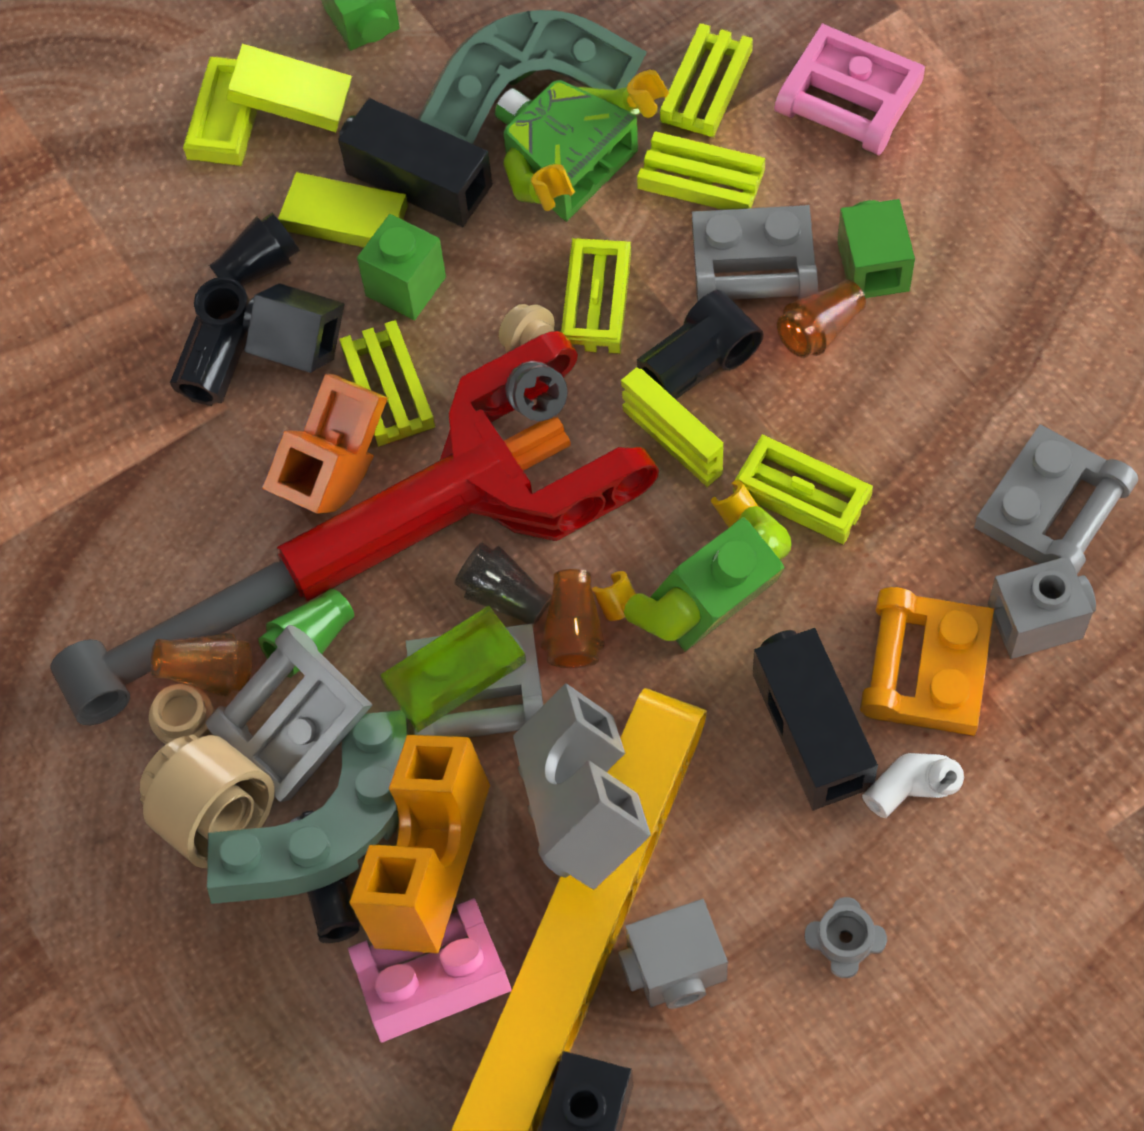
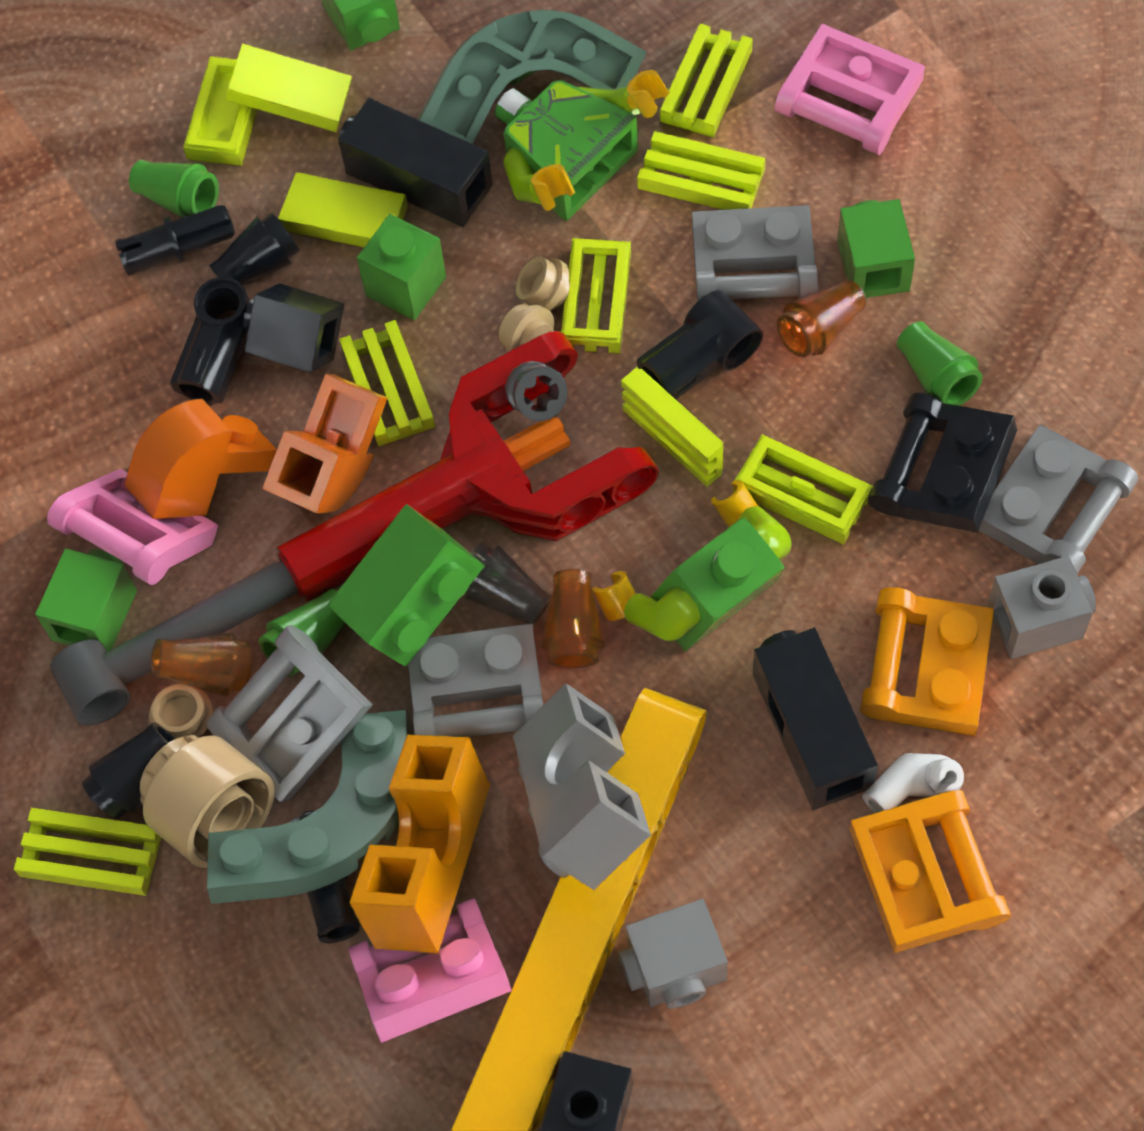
(37, 841): none -> neon yellow tile
(86, 598): none -> bright green brick
(117, 775): none -> black cone
(118, 524): none -> bright pink plate
(175, 186): none -> bright green cone
(175, 239): none -> black axle
(184, 454): none -> orange brick
(405, 586): none -> bright green brick
(453, 668): clear neon green tile -> none
(543, 283): none -> tan plate
(850, 918): light grey plate -> none
(909, 879): none -> light orange plate
(940, 365): none -> bright green cone
(961, 471): none -> black plate

